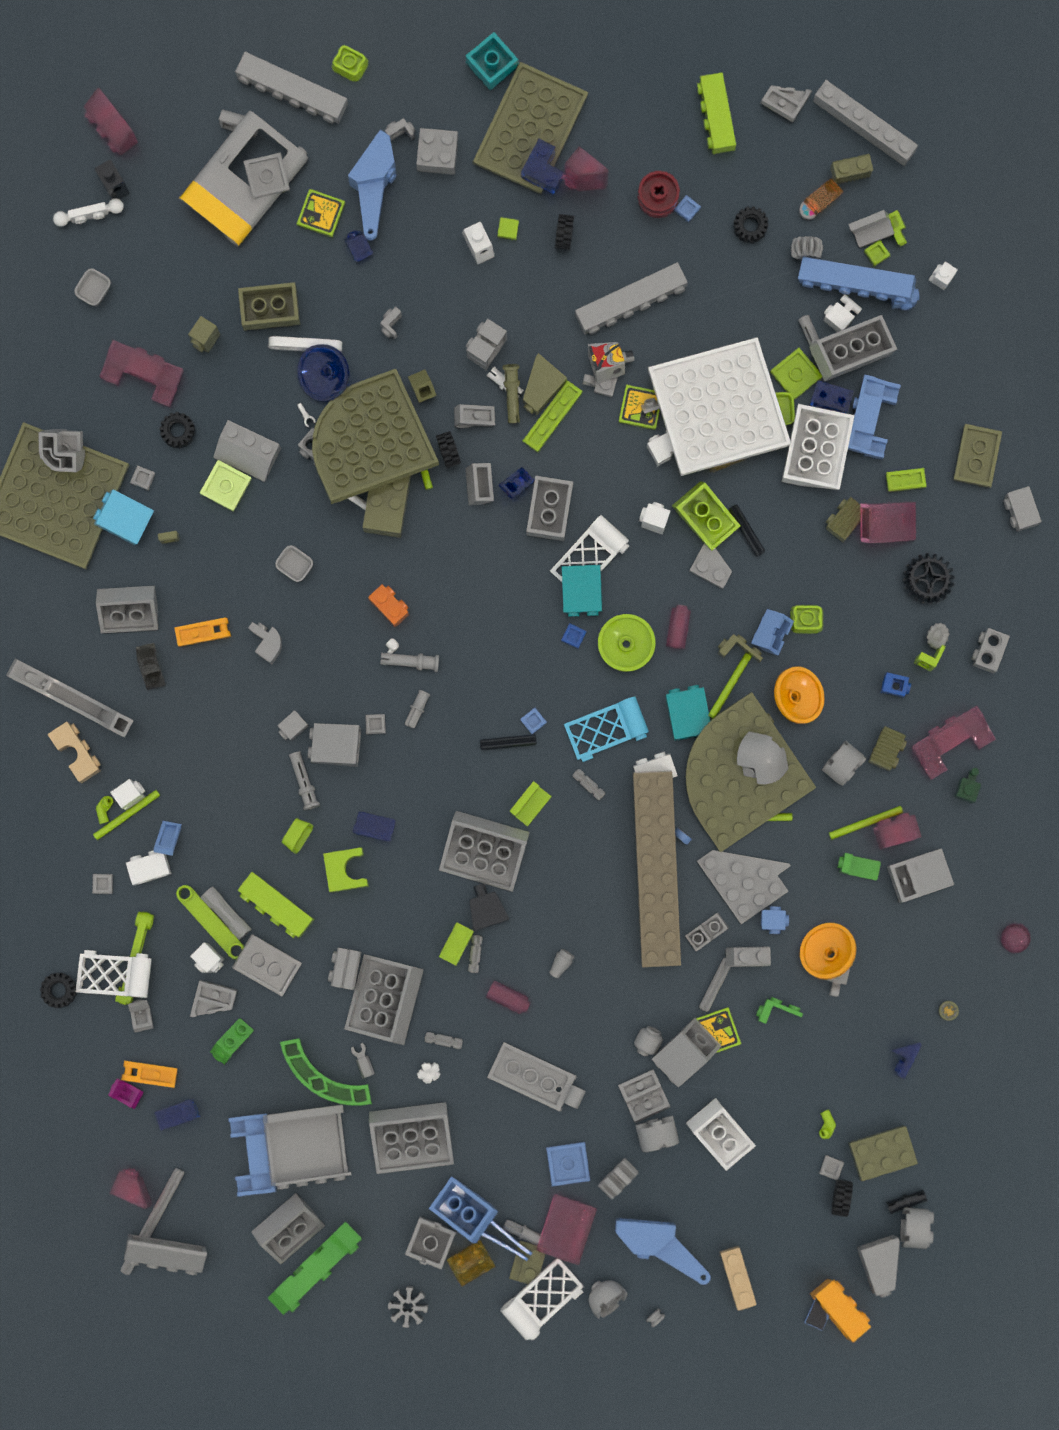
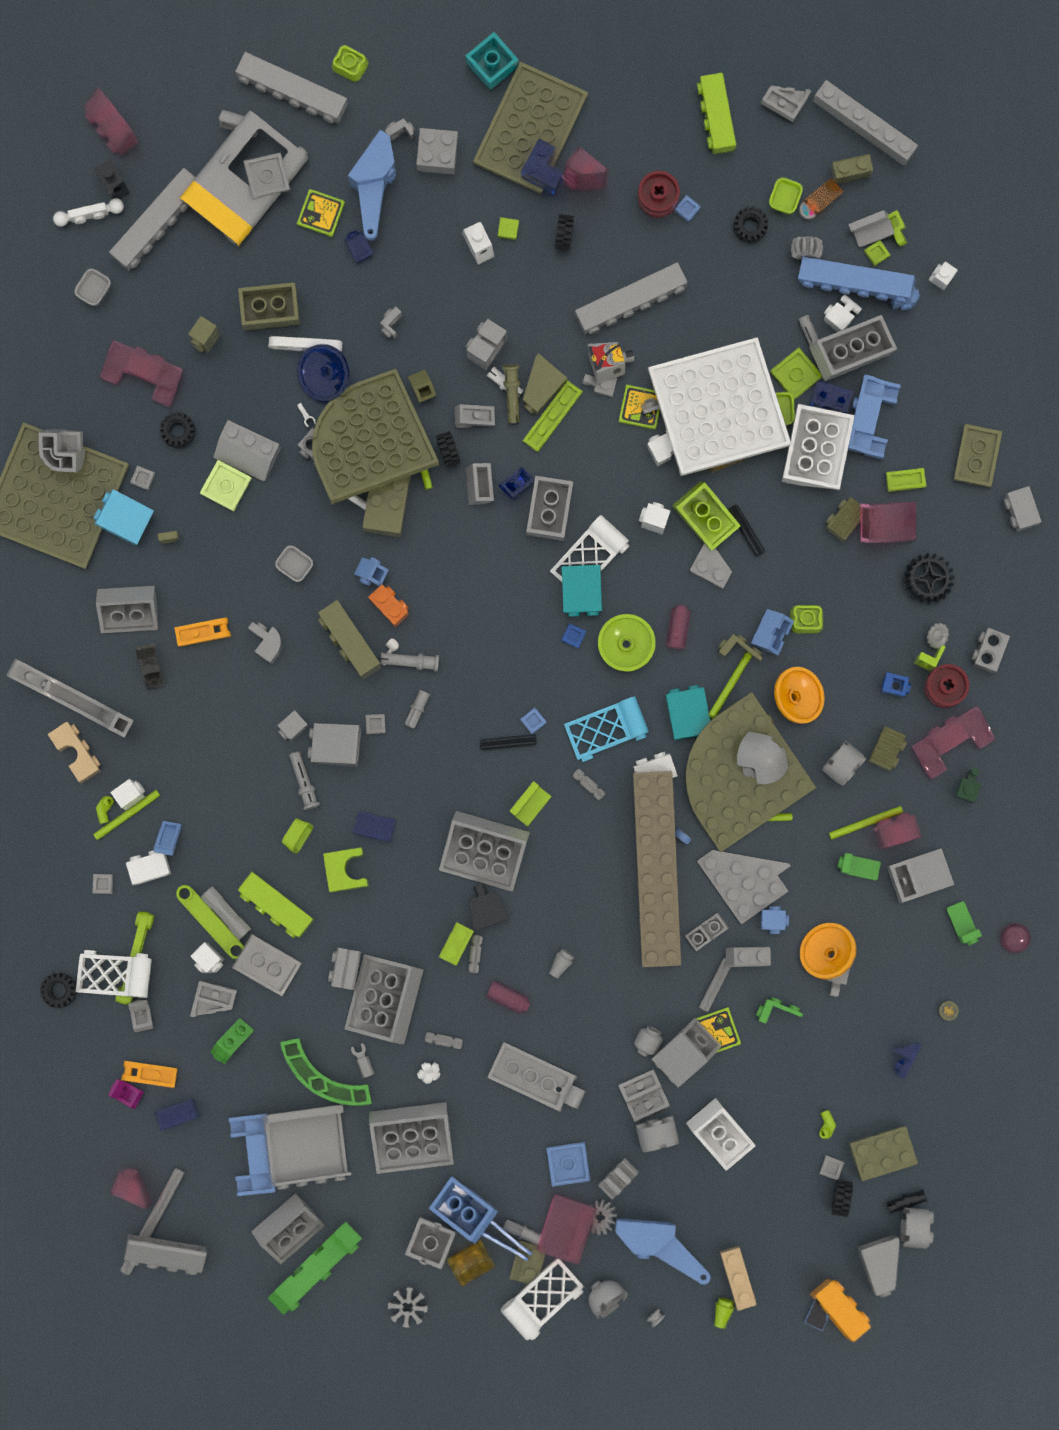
(152, 222): none -> light grey brick
(350, 640): none -> olive brick
(371, 572): none -> medium blue brick
(607, 1212): none -> light grey gear
(723, 1311): none -> lime cone
(785, 196): none -> lime piece
(937, 692): none -> dark red wheel
(963, 923): none -> bright green bracket

